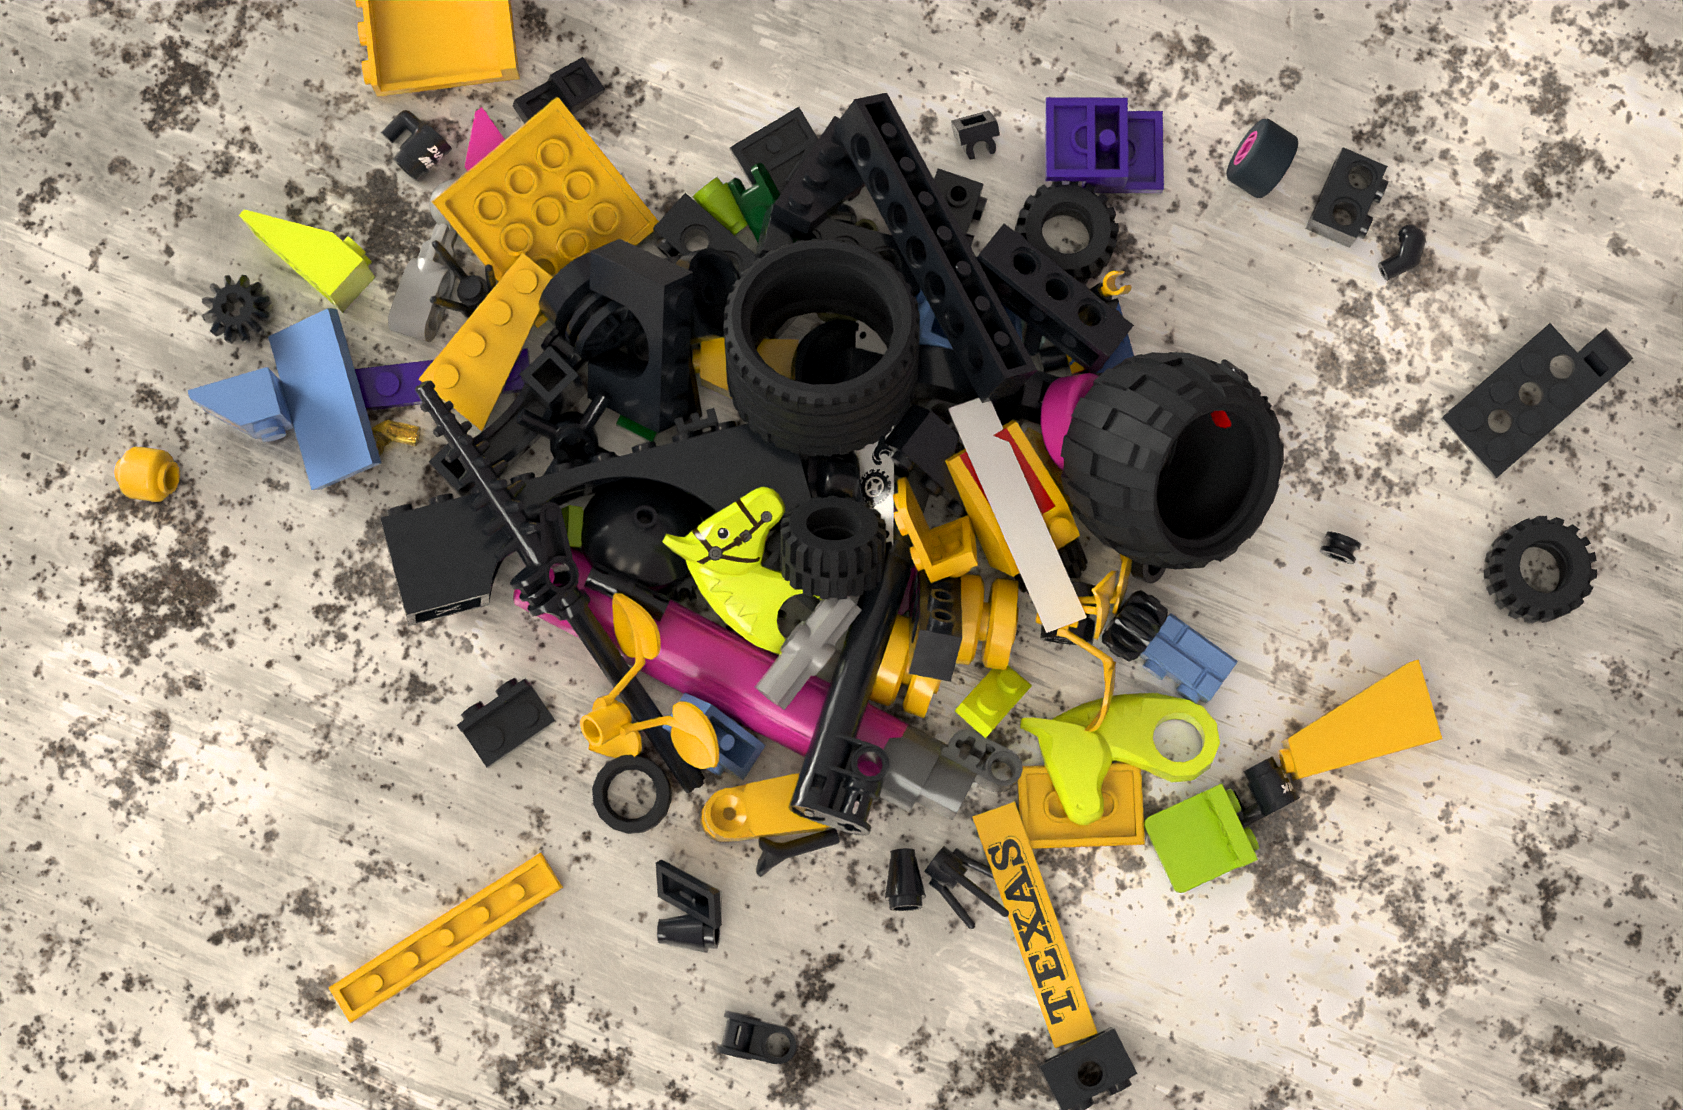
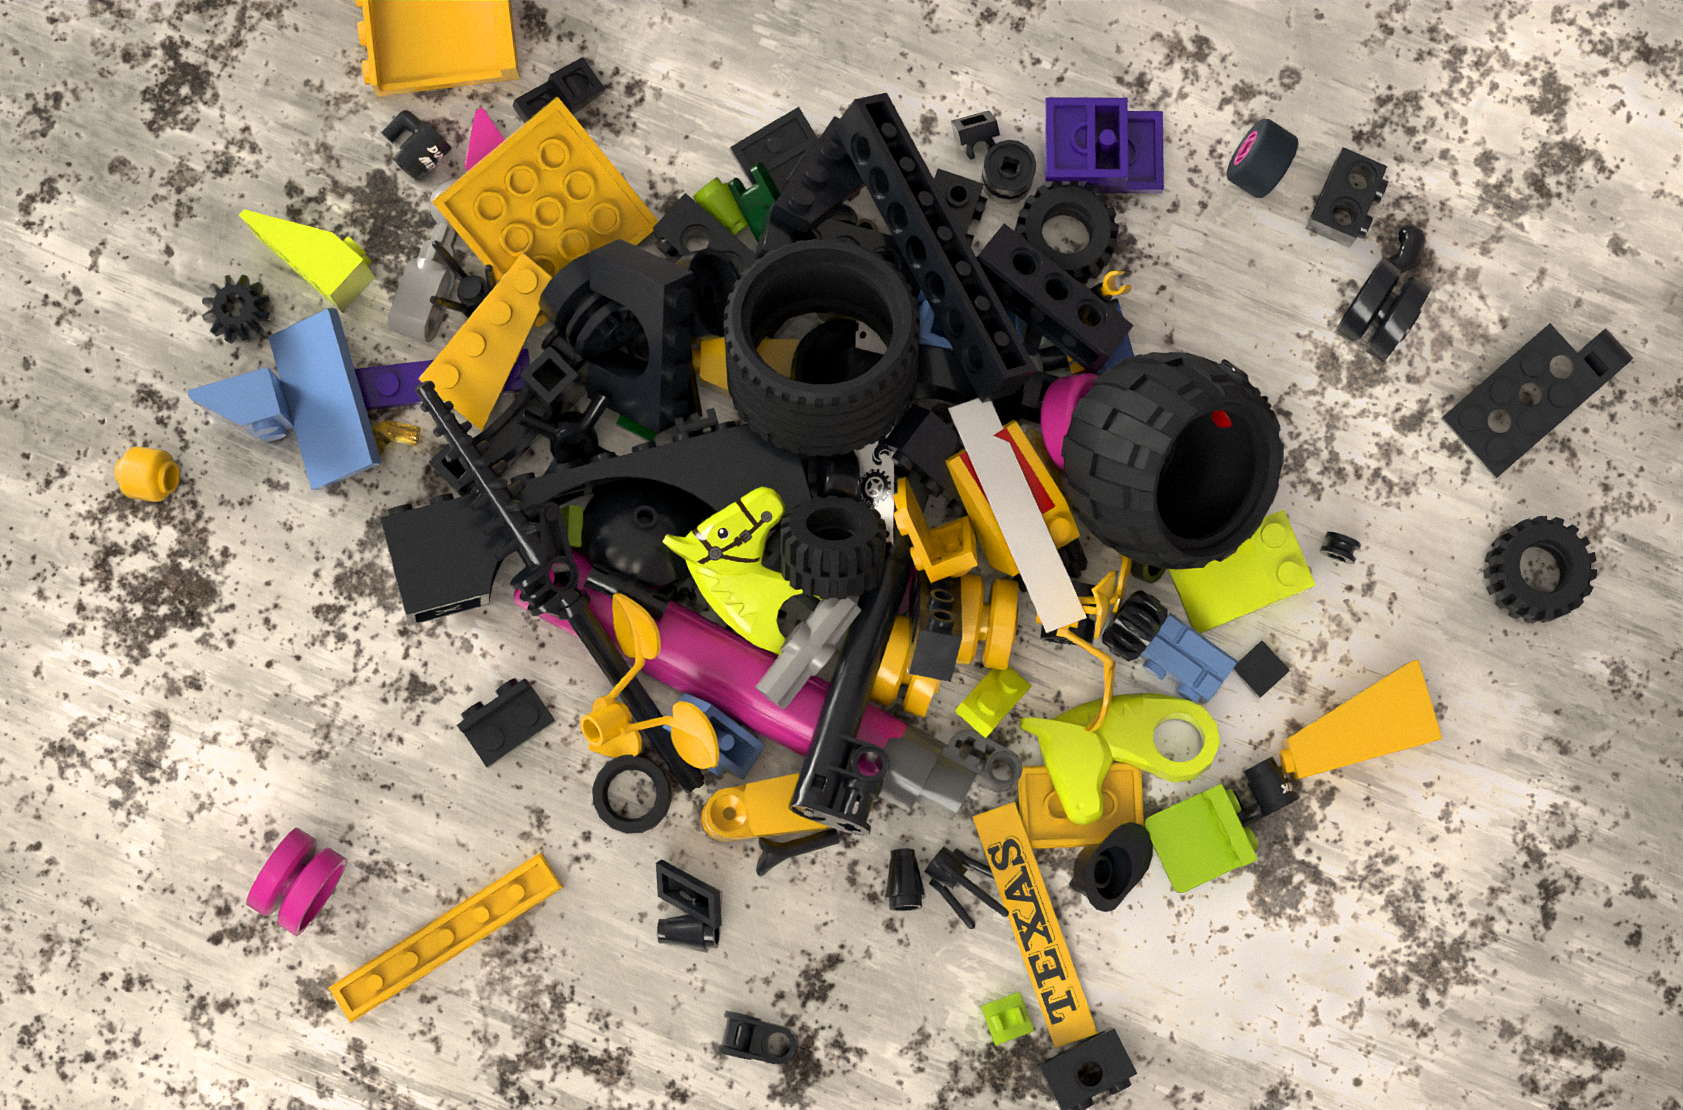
(296, 881): none -> dark pink wheel
(1007, 1018): none -> lime tile
(1008, 172): none -> black wheel
(1113, 867): none -> black piece
(1253, 578): none -> neon yellow slope
(1260, 669): none -> black tile
(1386, 311): none -> black wheel

